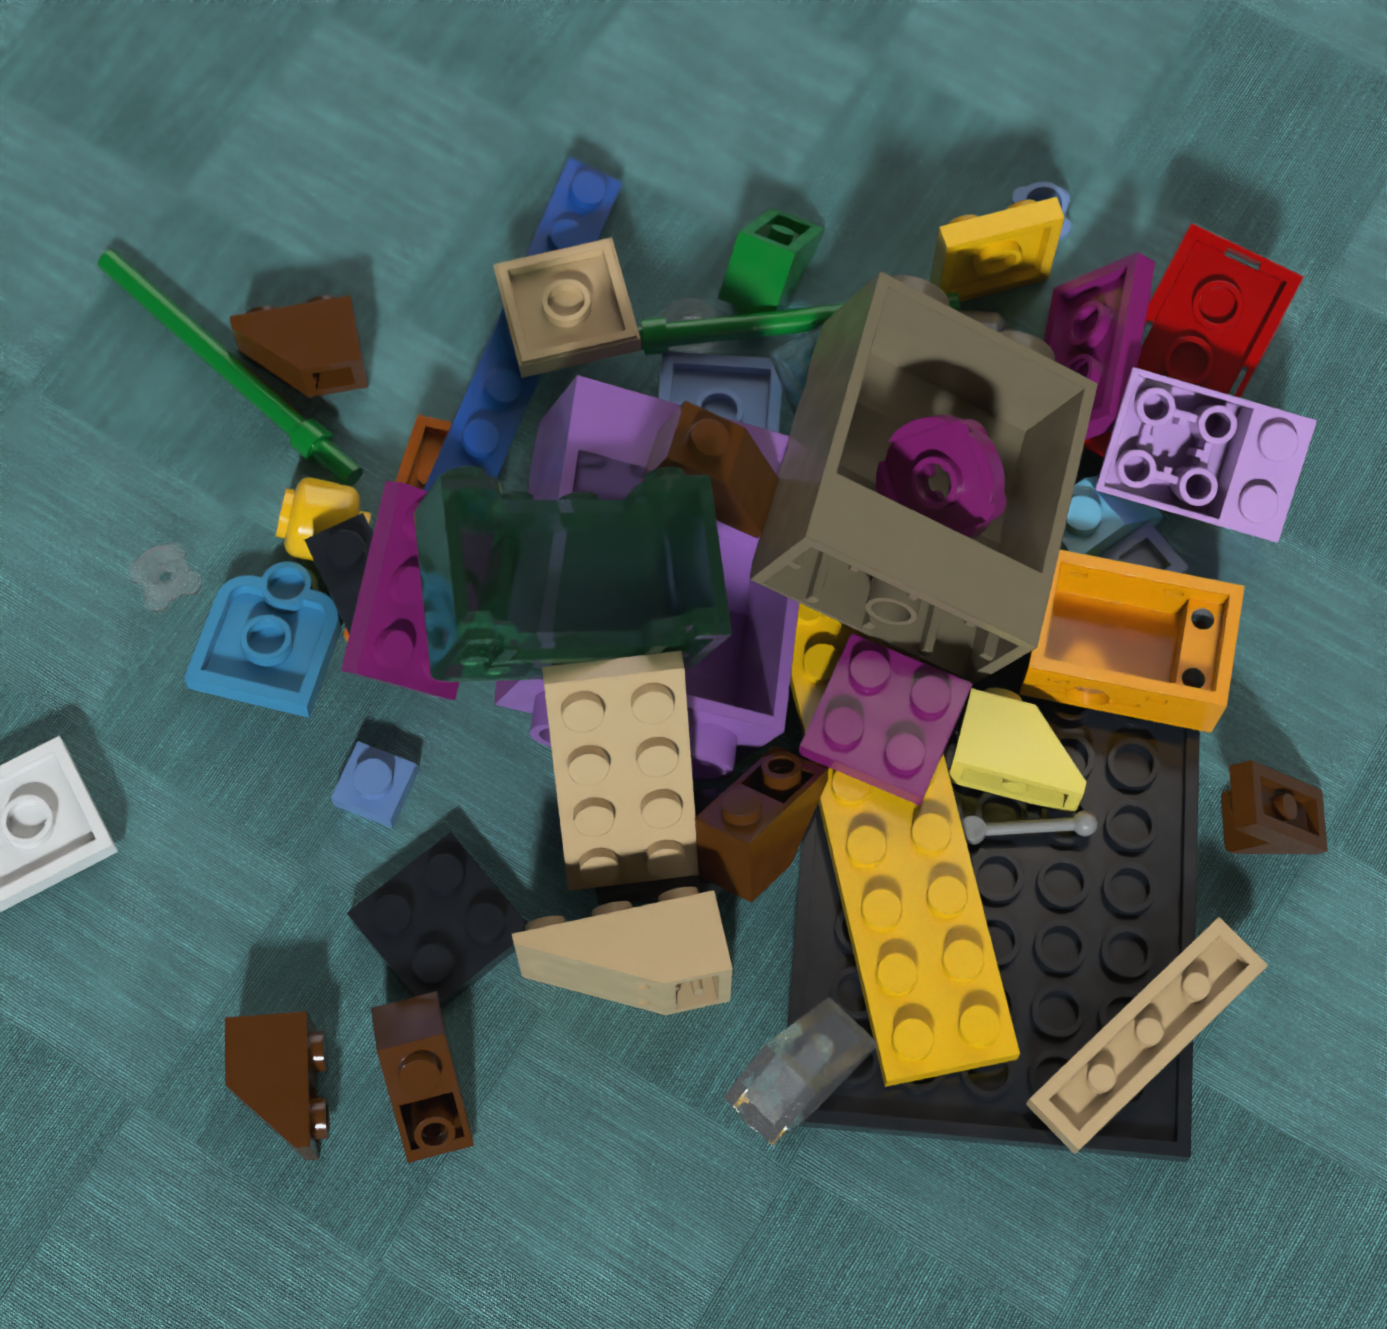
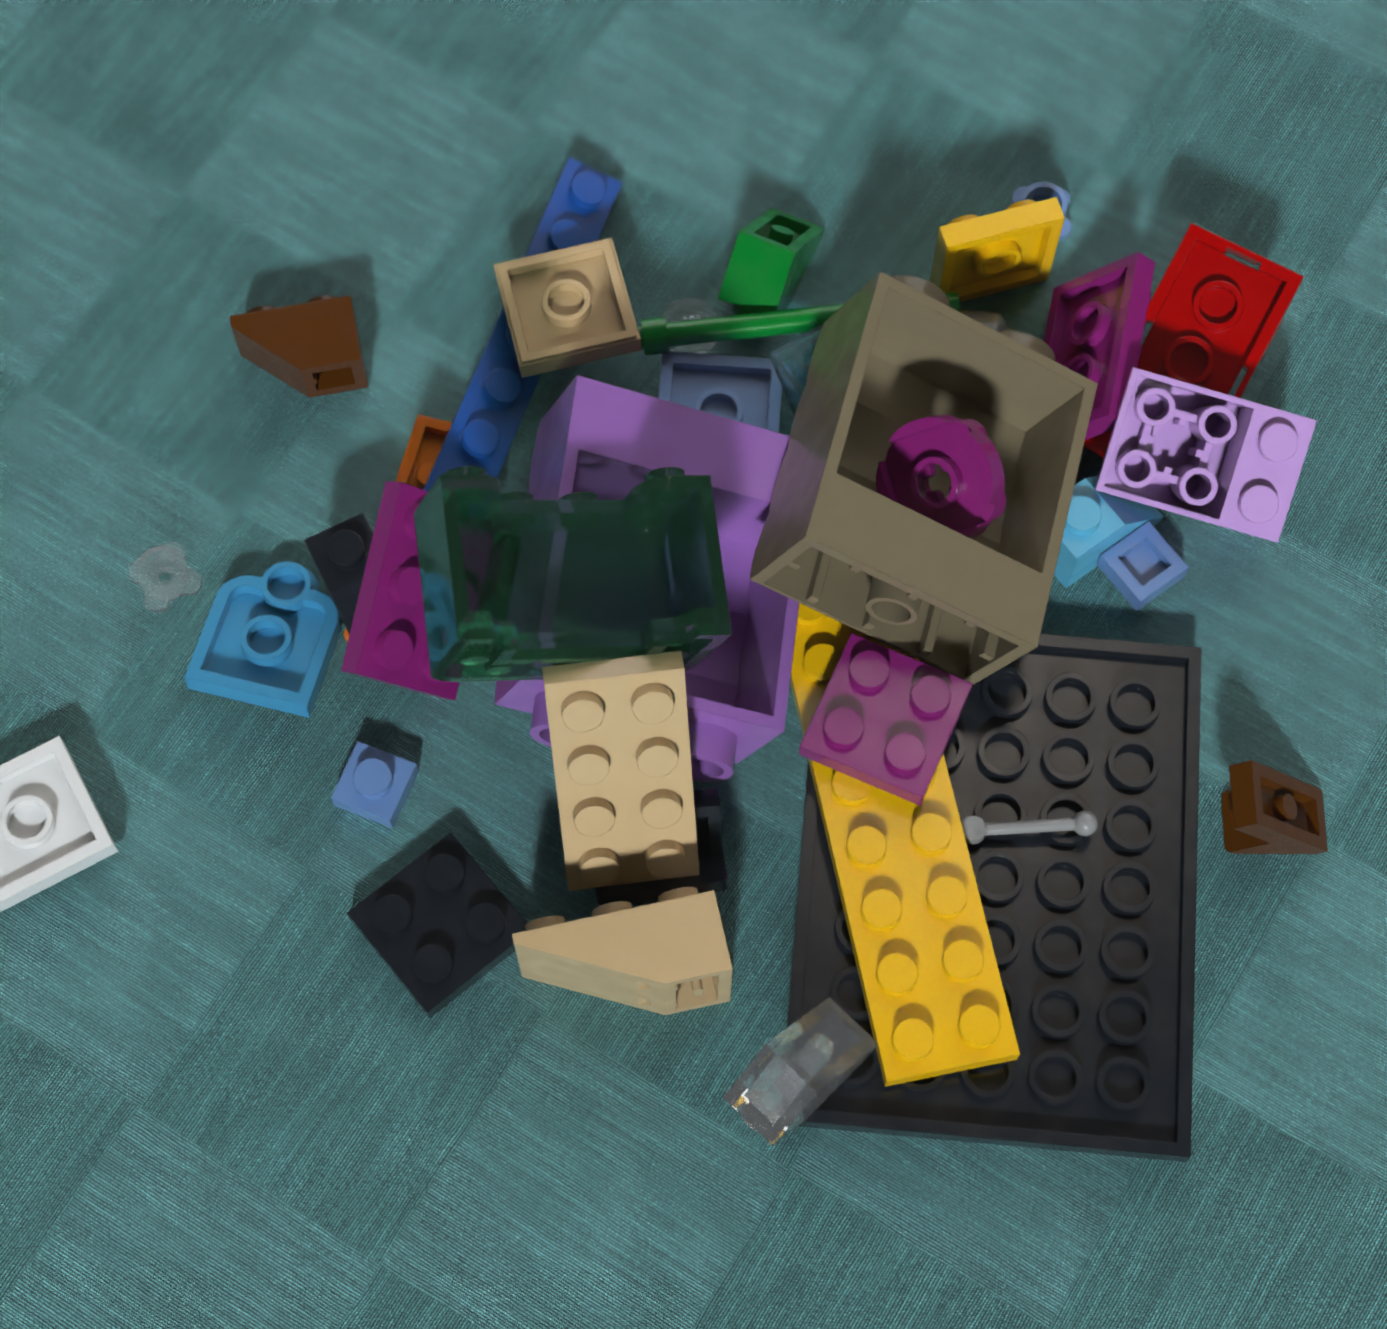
(274, 1074): reddish brown slope -> none
(305, 435): green bar -> none
(312, 509): yellow head -> none
(421, 1076): reddish brown slope -> none
(725, 450): reddish brown slope -> none
(758, 823): reddish brown slope -> none
(1014, 753): light yellow slope -> none
(1136, 642): light orange piece -> none
(1146, 1035): tan plate -> none

